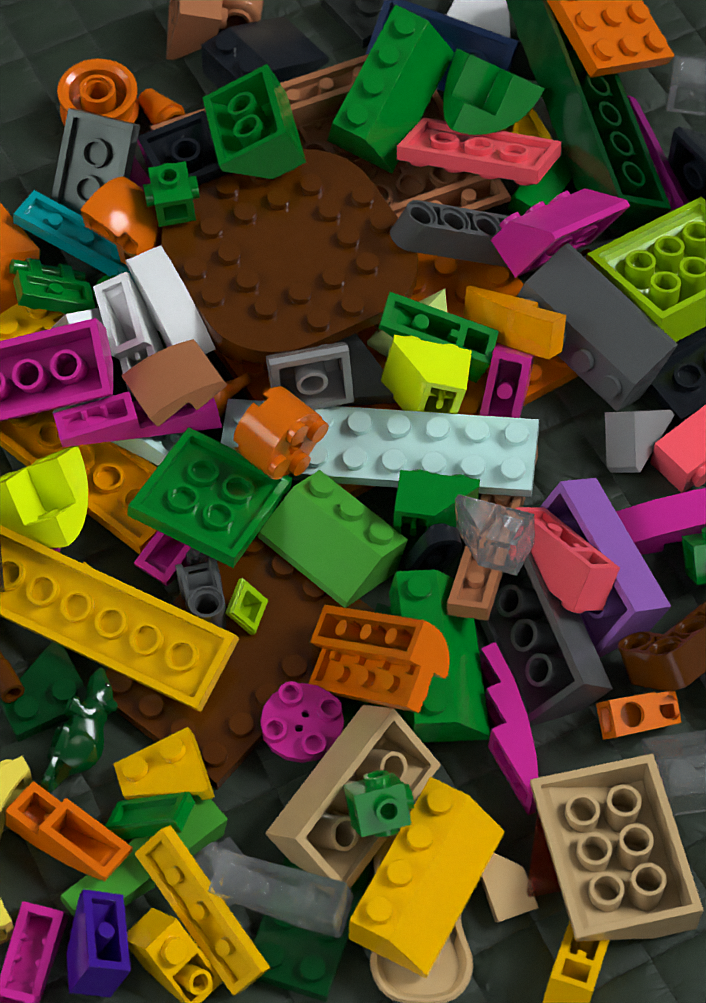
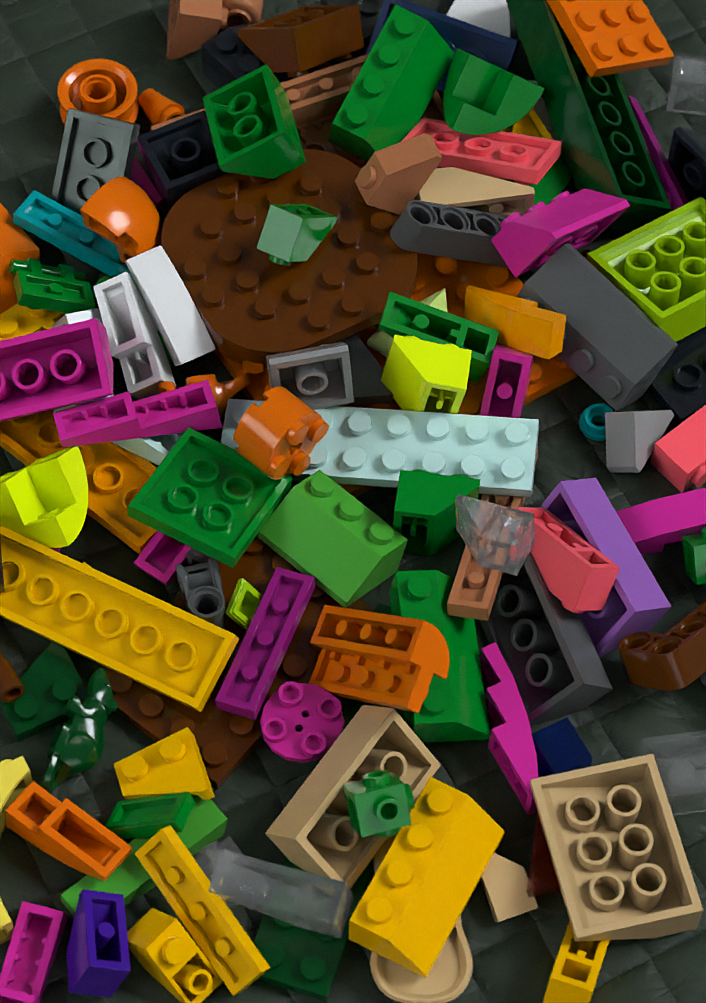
(172, 193): green brick -> none
(173, 379): nougat slope -> none
(265, 643): none -> magenta plate
(294, 232): none -> green slope
(305, 37): none -> reddish brown slope
(398, 173): none -> nougat slope
(434, 549): black plate -> none
(476, 192): none -> tan slope
(560, 749): none -> clear blue brick
(593, 414): none -> teal plate
(638, 713): orange leg -> none

